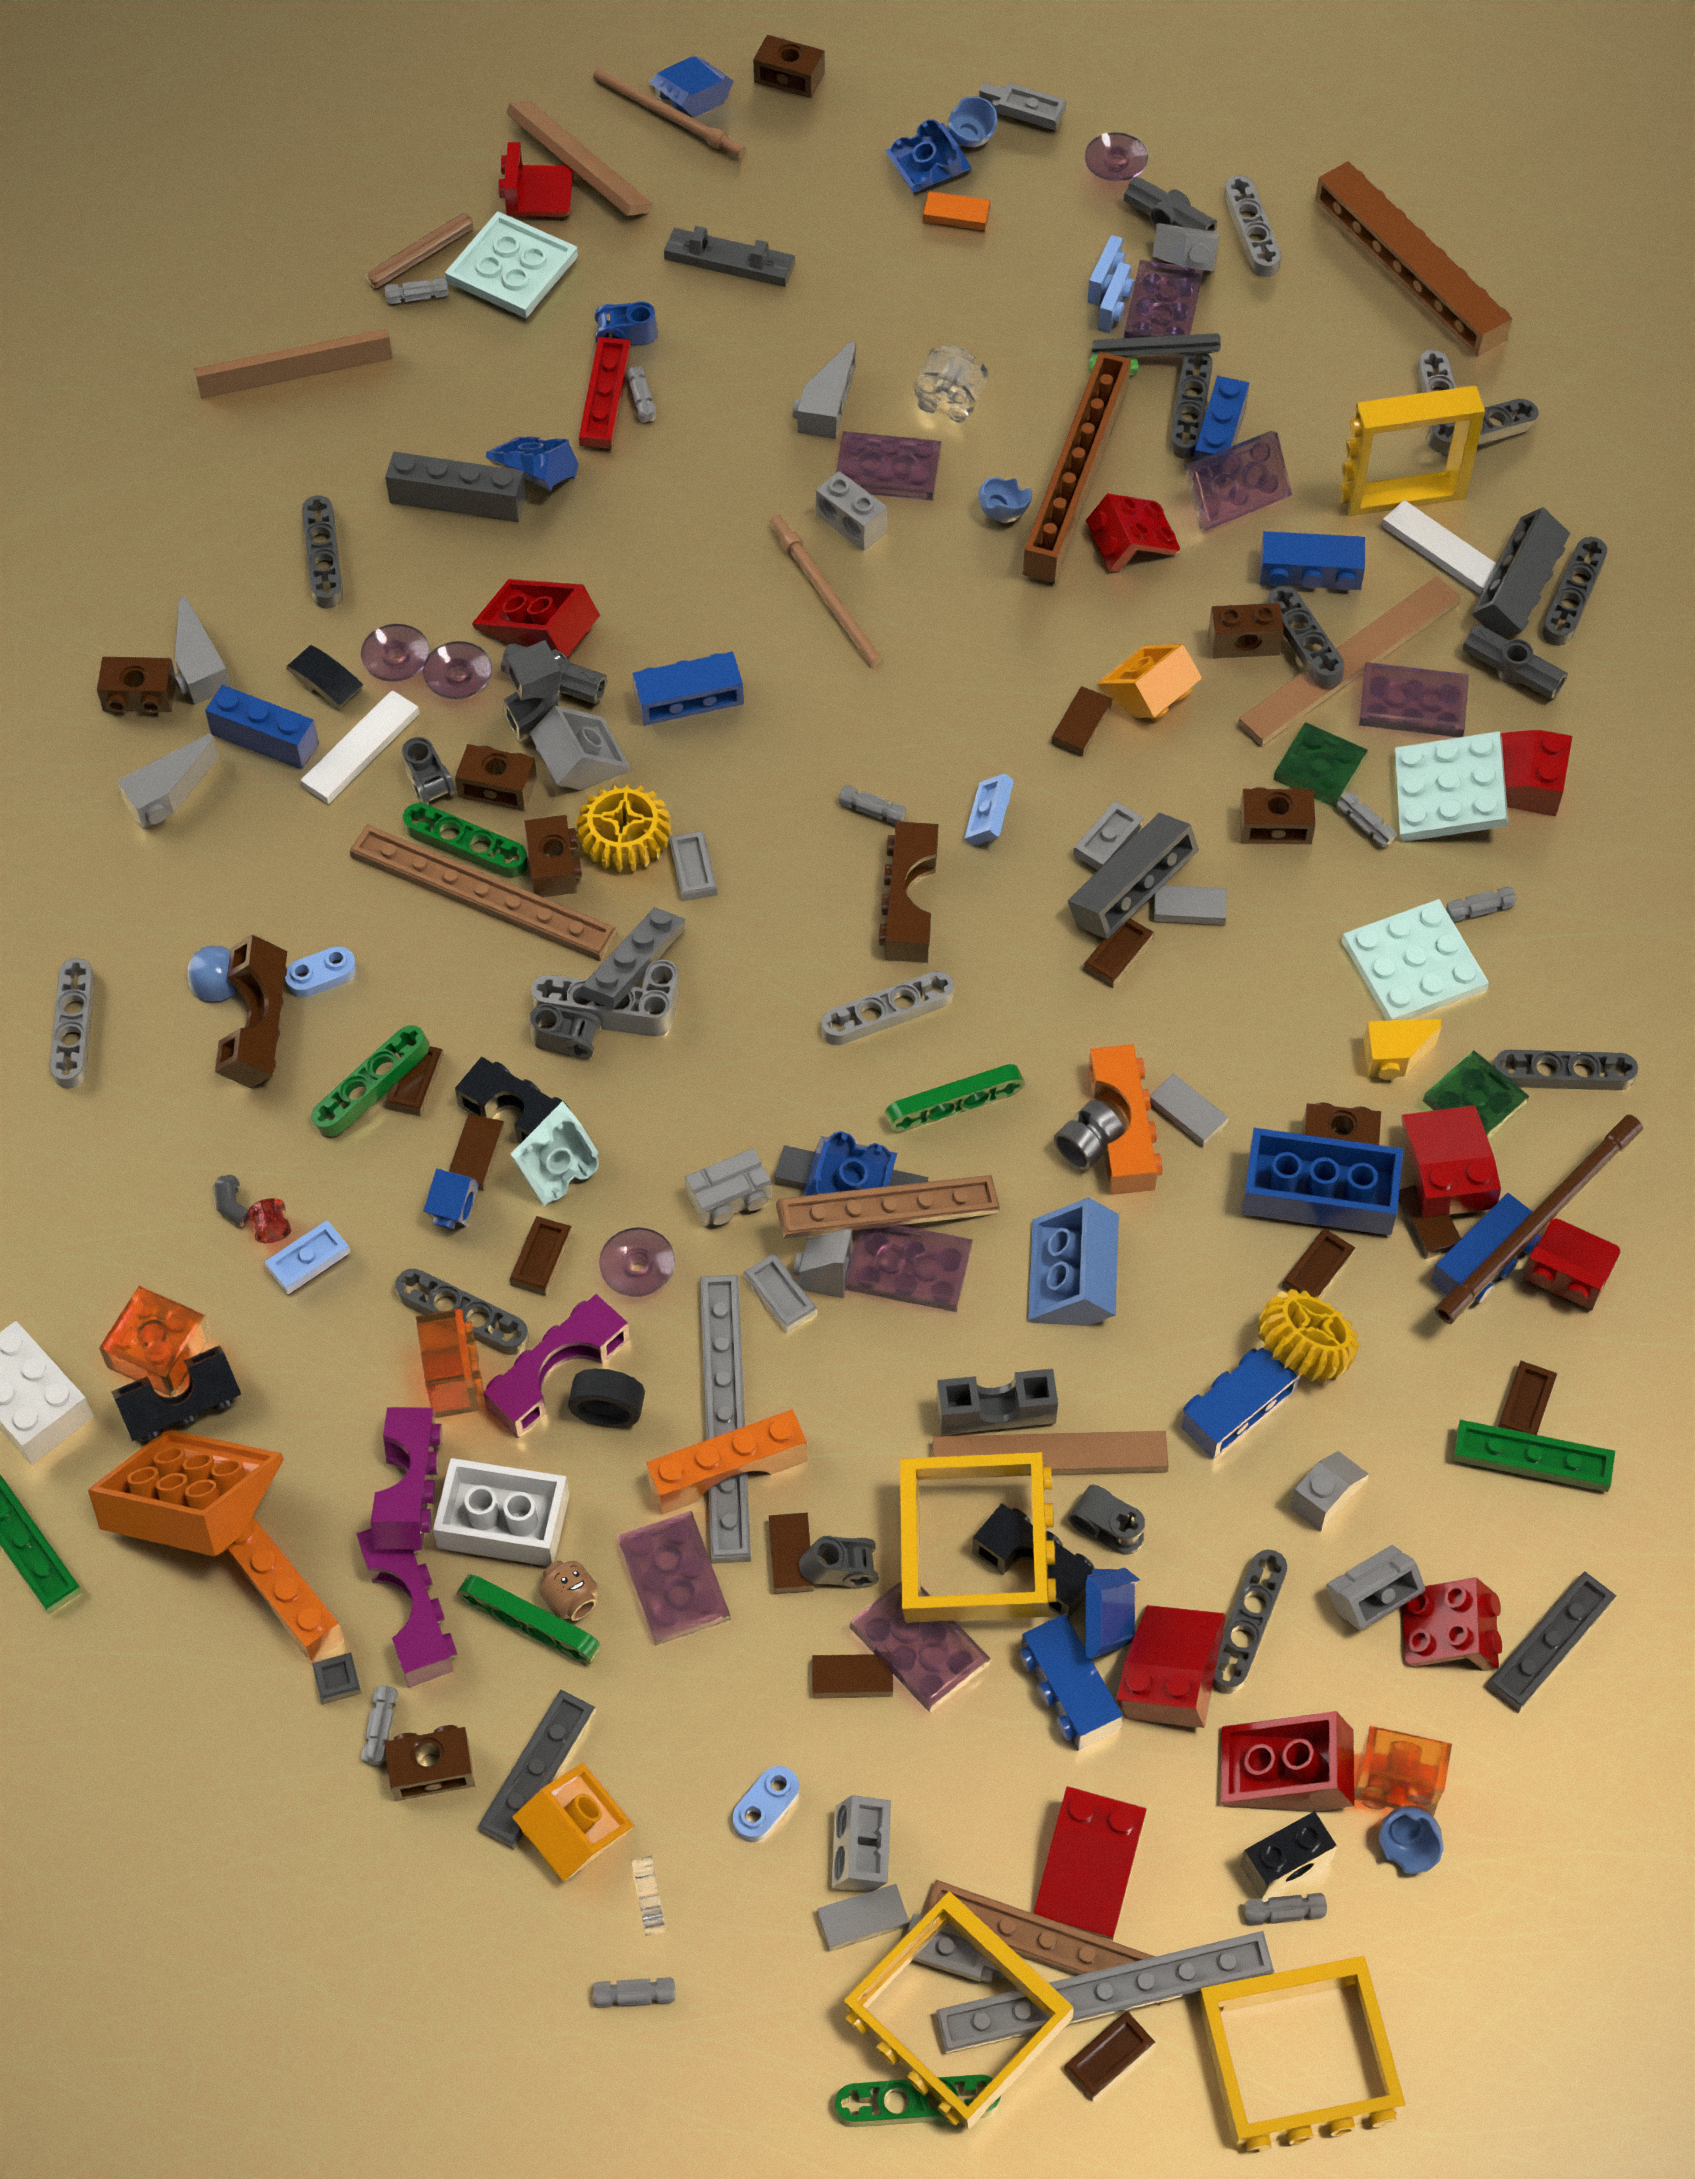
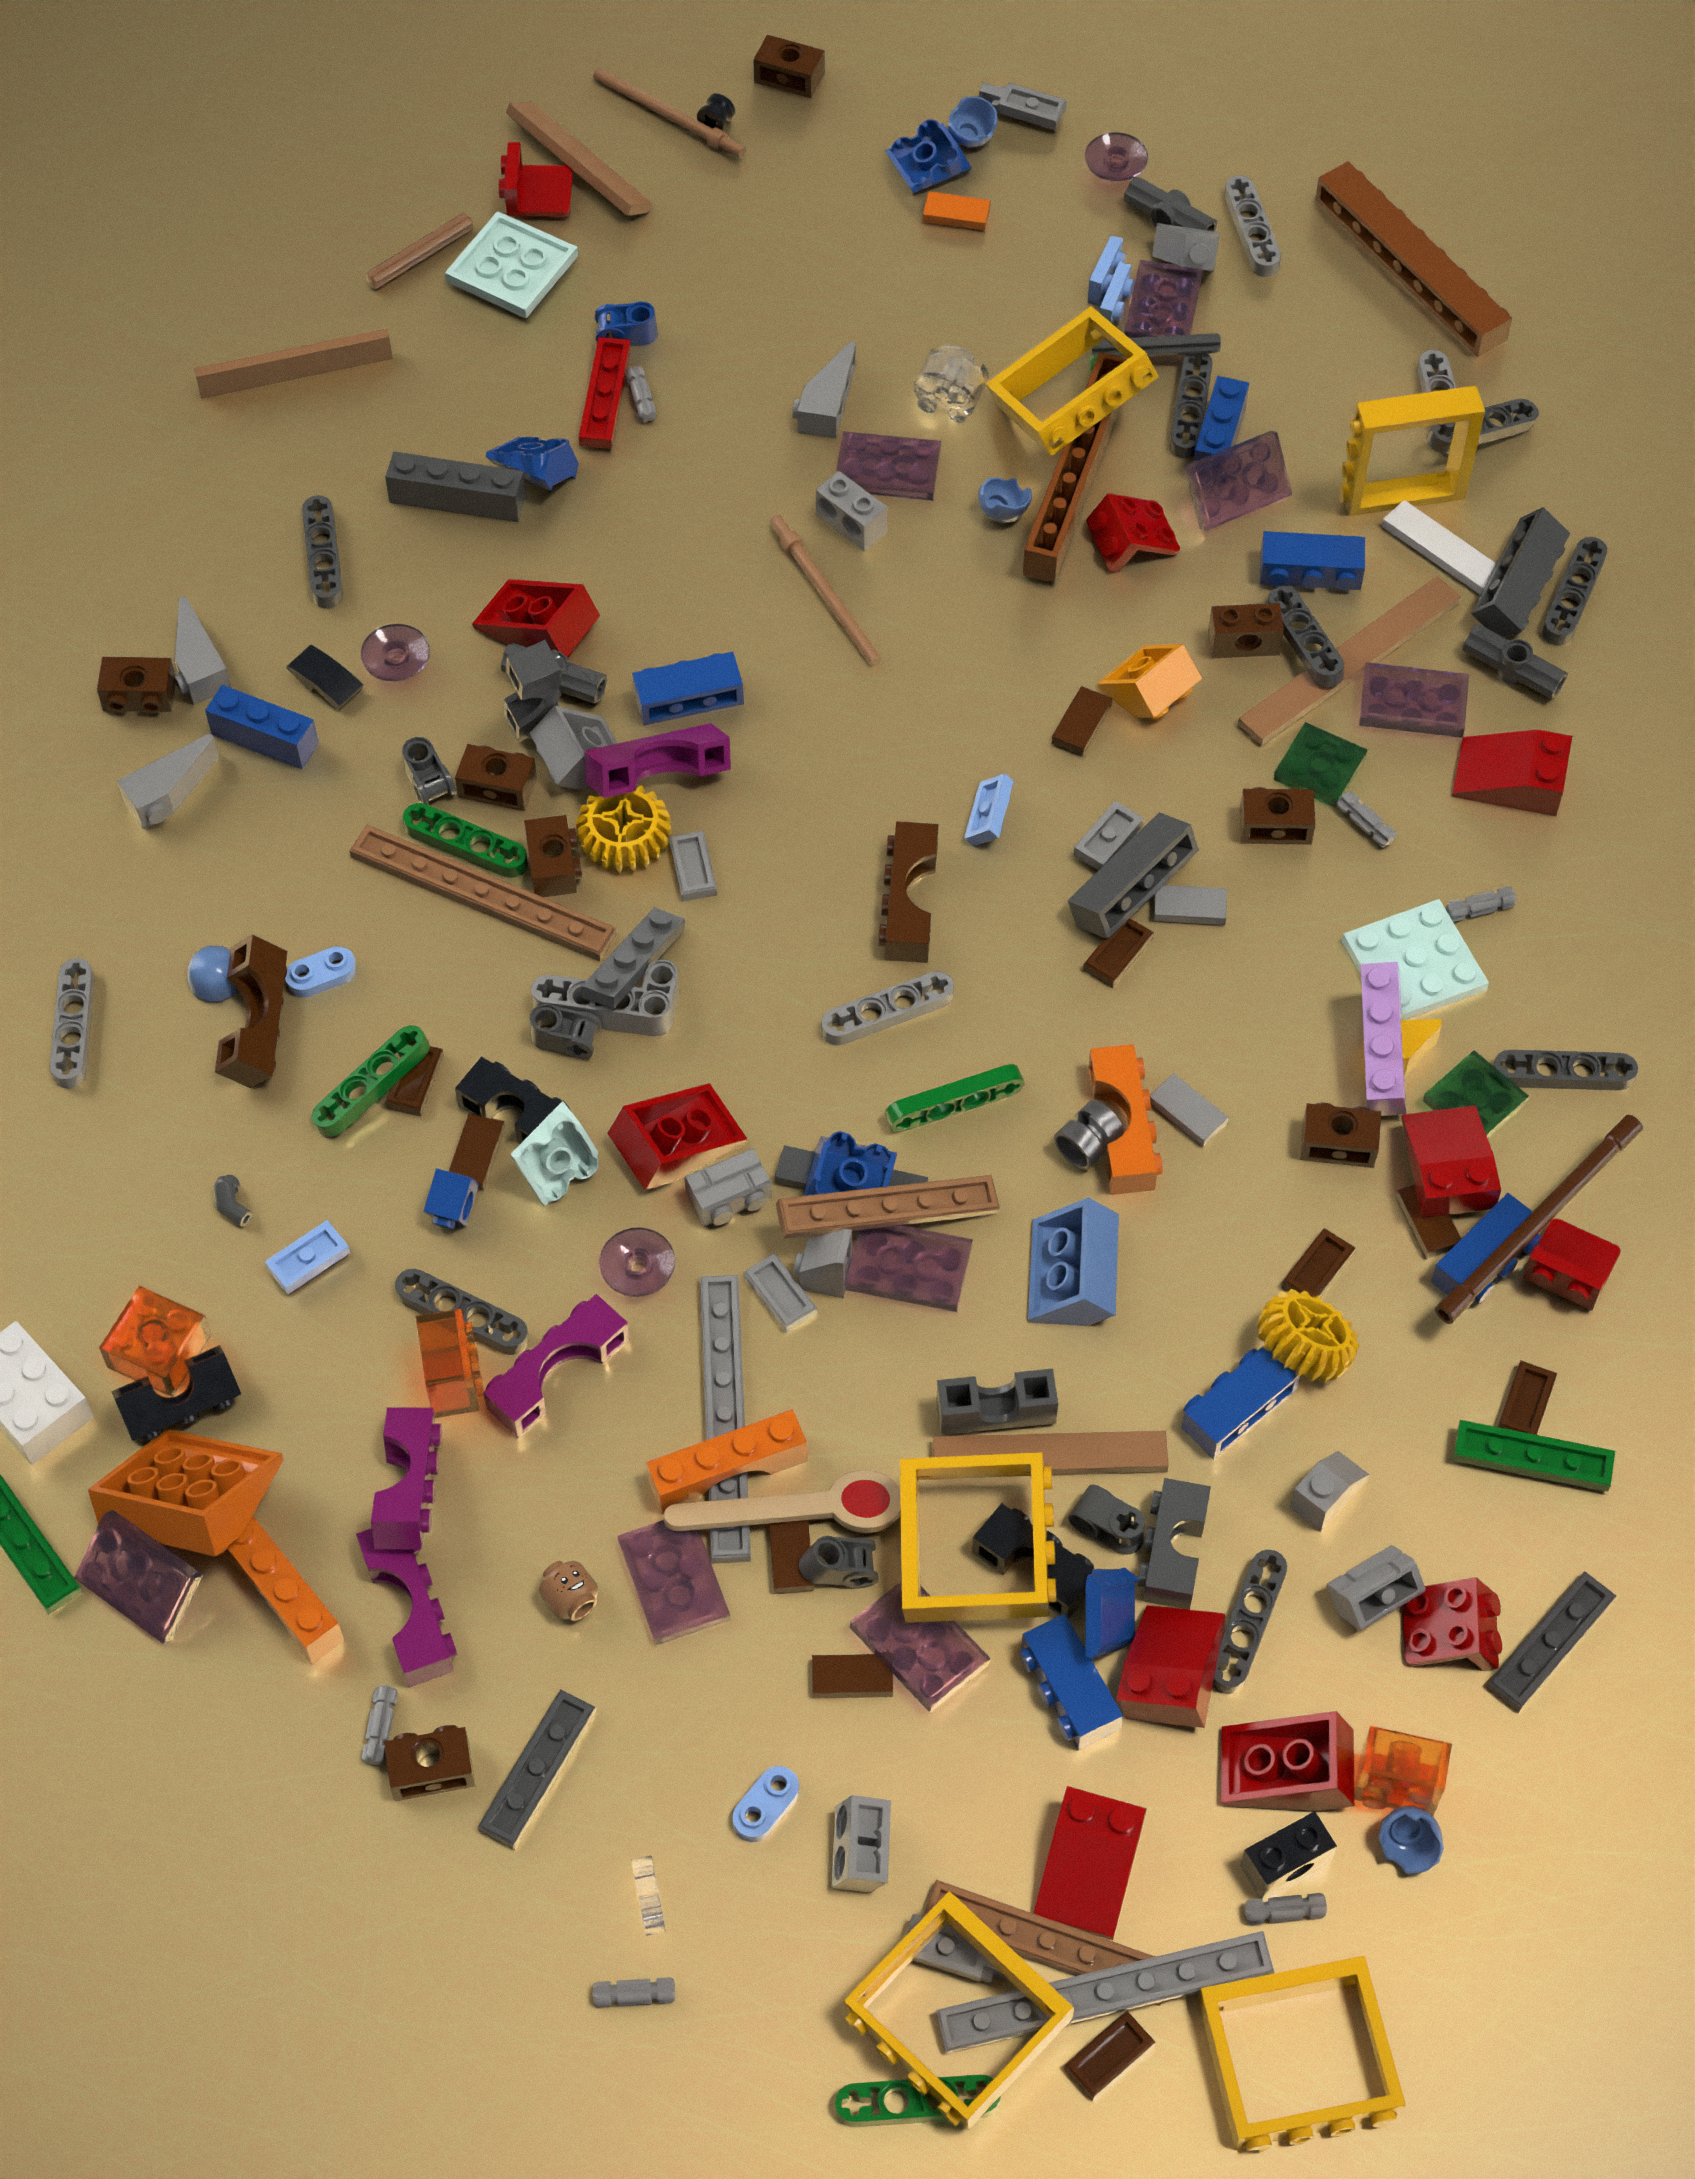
(138, 1576): none -> plate
(269, 1220): clear red wheel -> none
(336, 1678): dark grey tile -> none
(360, 747): white tile -> none
(416, 290): light grey axle -> none
(455, 660): dish -> none
(501, 1512): white brick -> none
(529, 1619): green beam -> none
(541, 1255): reddish brown tile -> none
(572, 1821): light orange slope -> none
(606, 1398): black tyre -> none
(674, 1134): none -> red slope
(691, 750): none -> magenta arch
(692, 86): blue slope -> none
(716, 111): none -> black wheel
(729, 256): dark grey hinge -> none
(858, 1501): none -> tan piece
(863, 1917): light grey tile -> none
(871, 804): light grey axle -> none
(1055, 355): none -> yellow window
(1180, 1512): none -> dark grey arch
(1323, 1181): blue brick -> none
(1383, 1038): none -> lavender arch
(1451, 786): light aqua plate -> none

